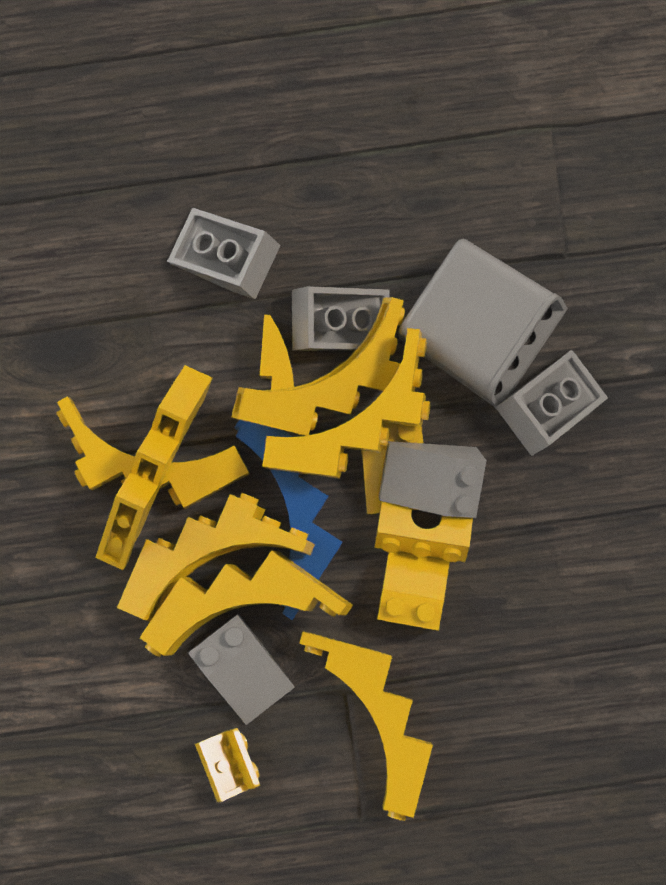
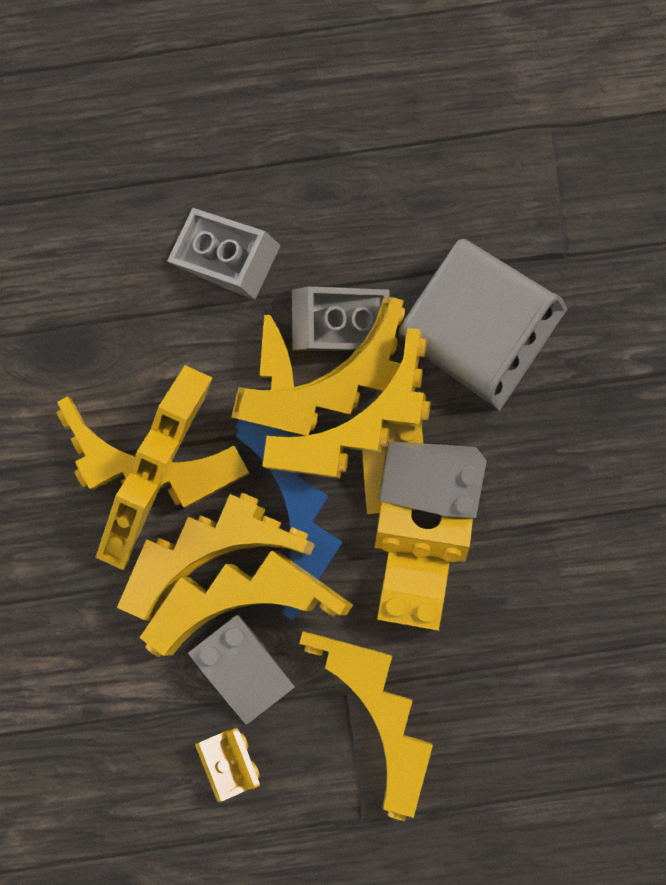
(551, 403): light grey slope -> none

